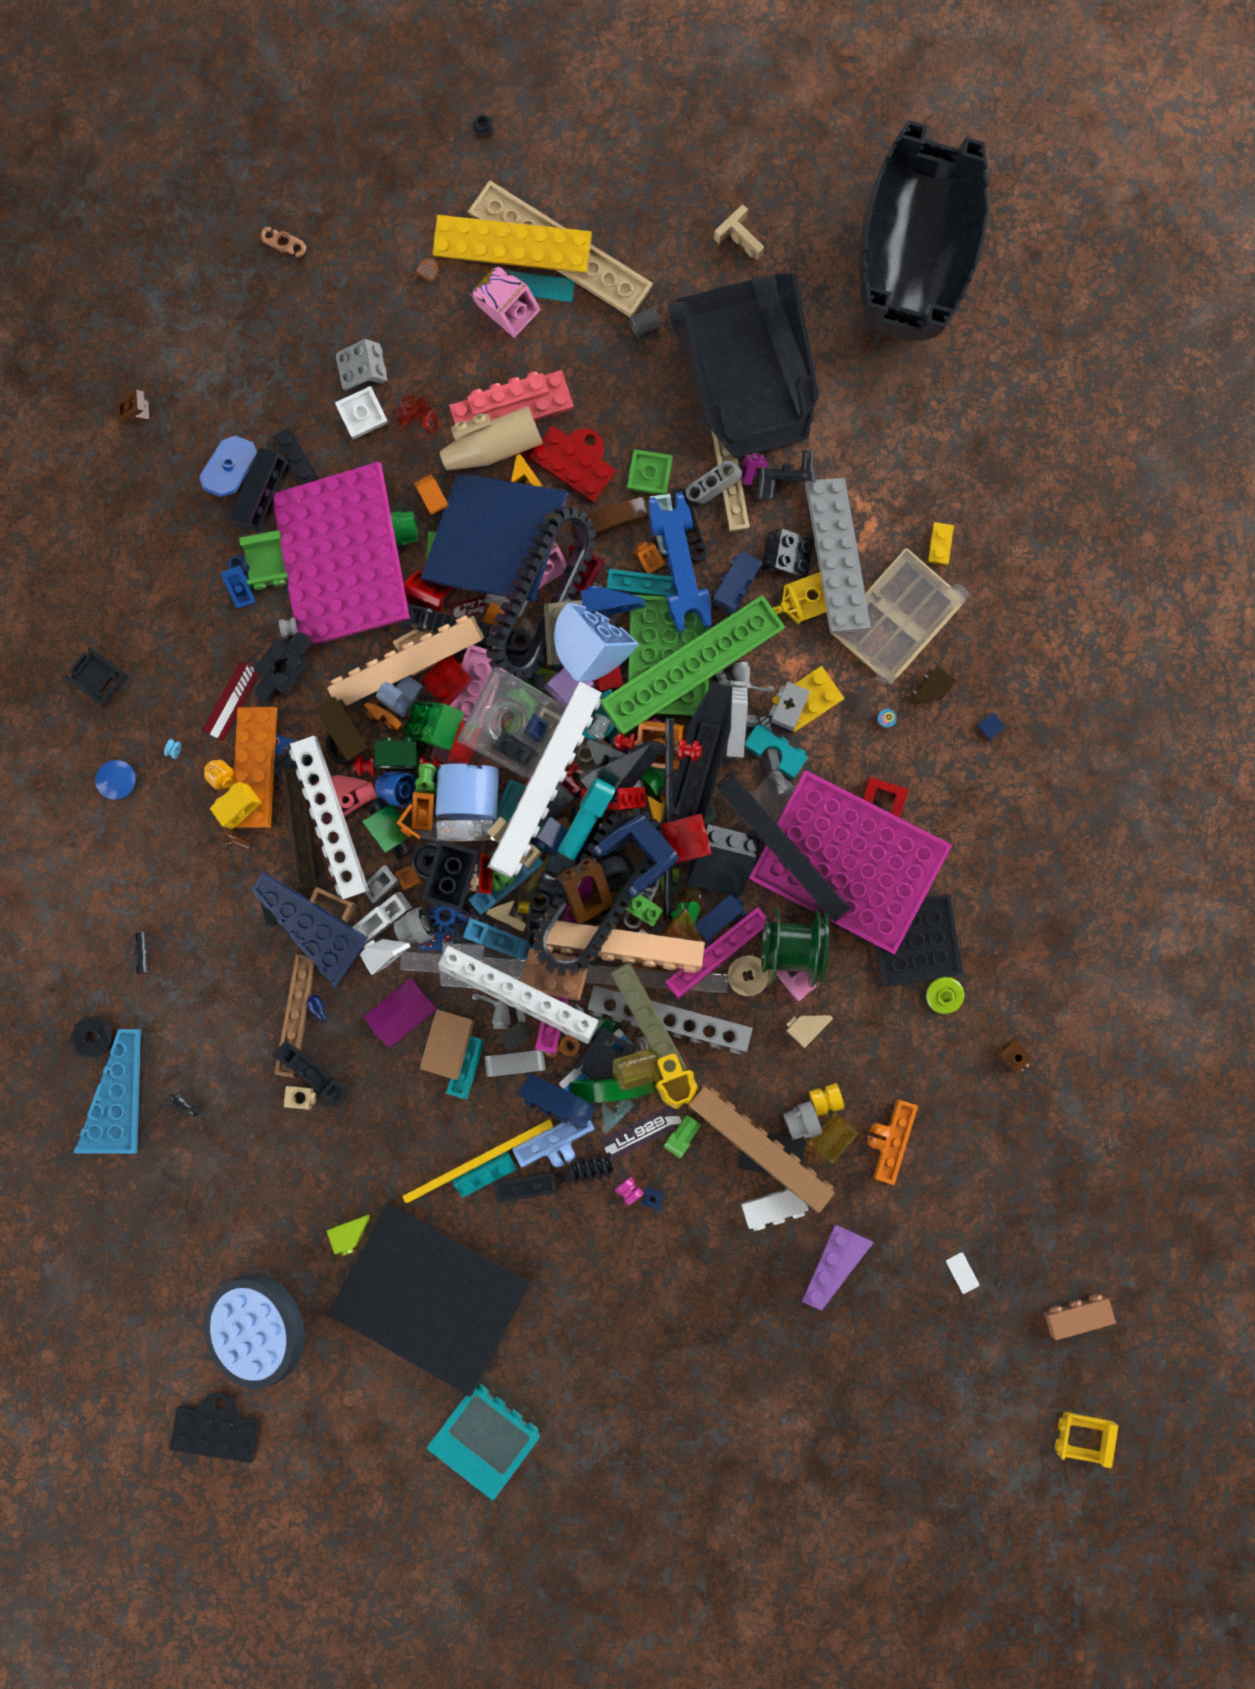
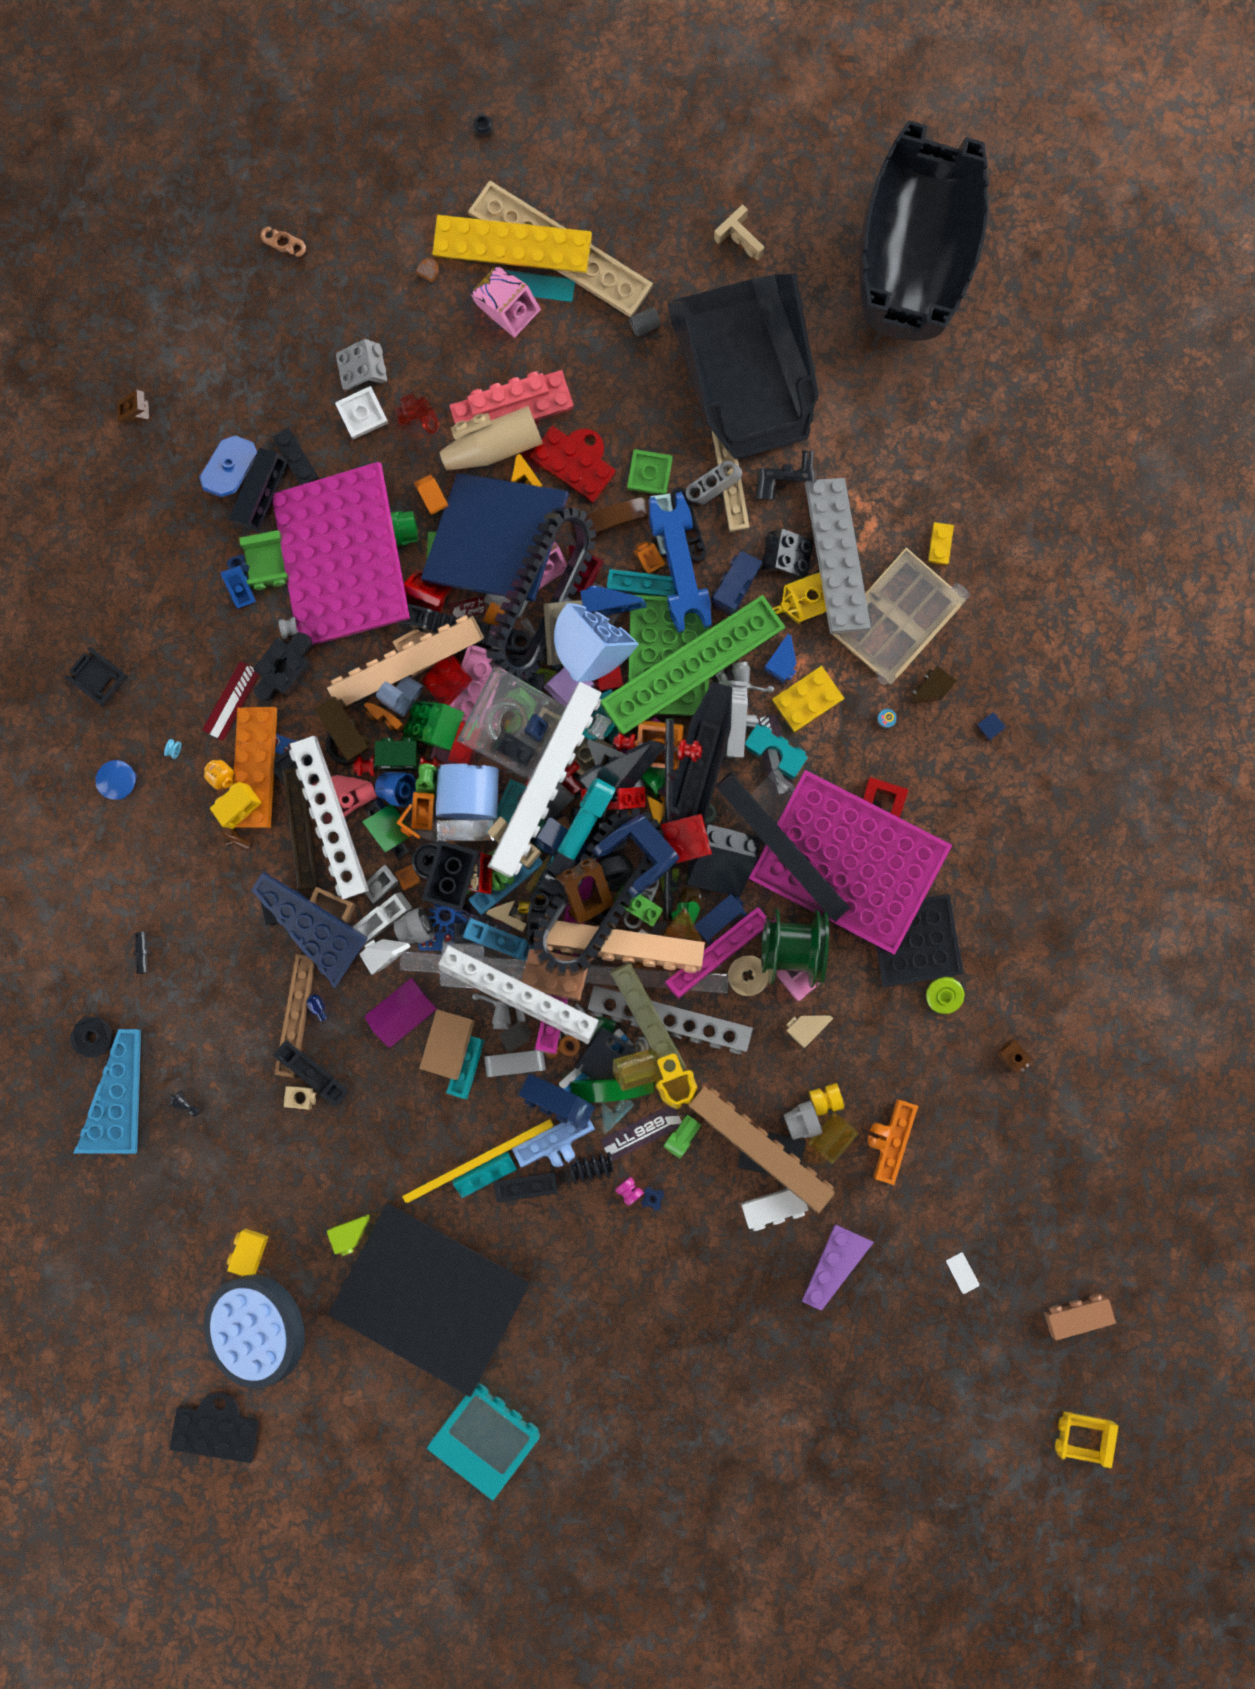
(247, 1252): none -> yellow brick
(749, 467): magenta bracket -> none
(783, 661): none -> blue slope
(795, 695): light grey brick -> none

